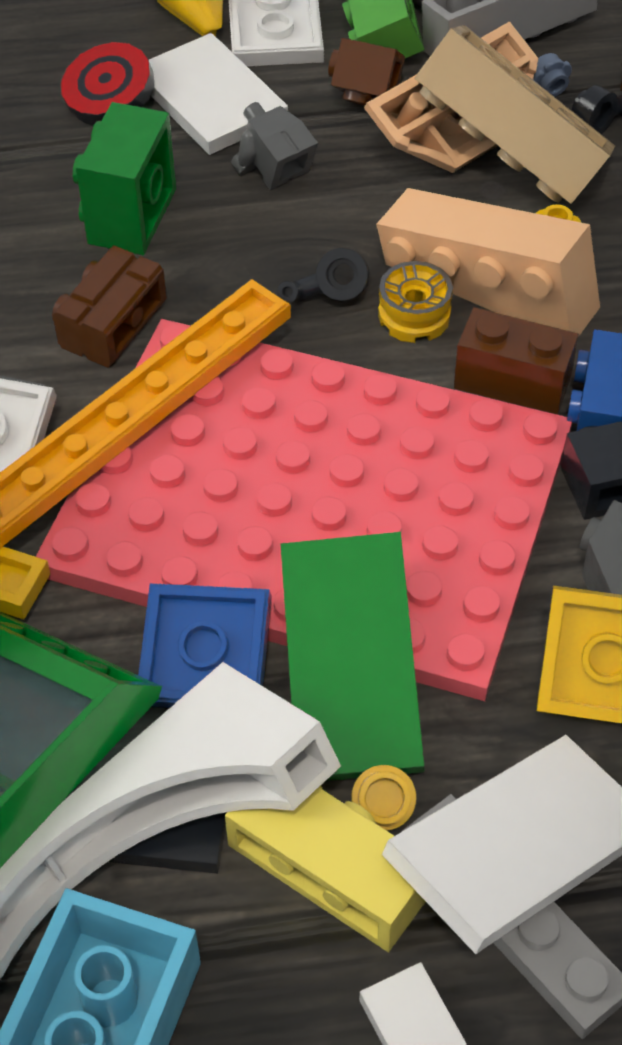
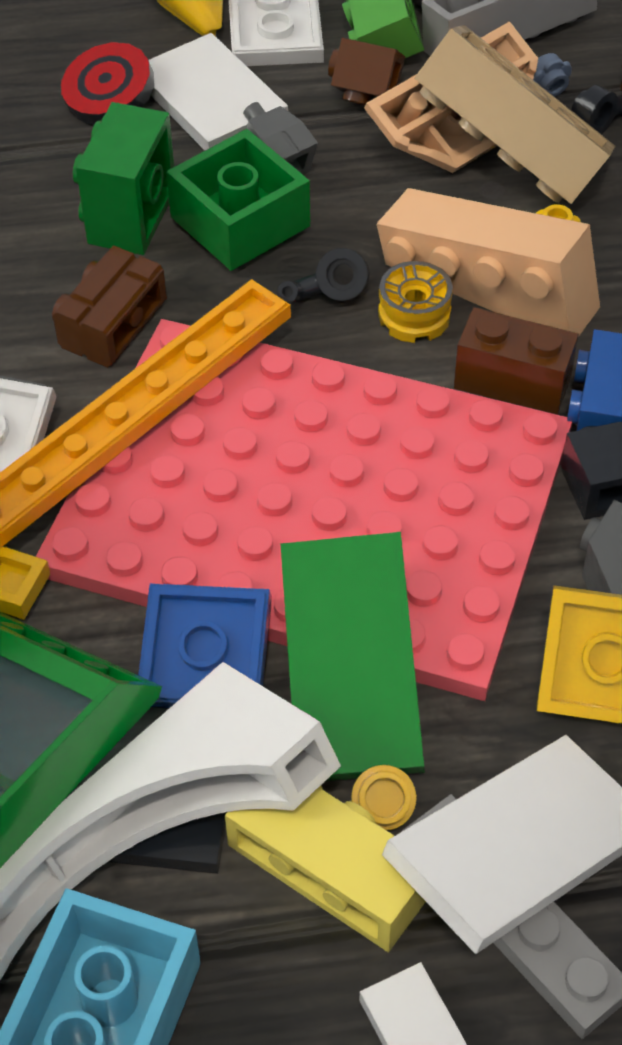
(239, 198): none -> green brick

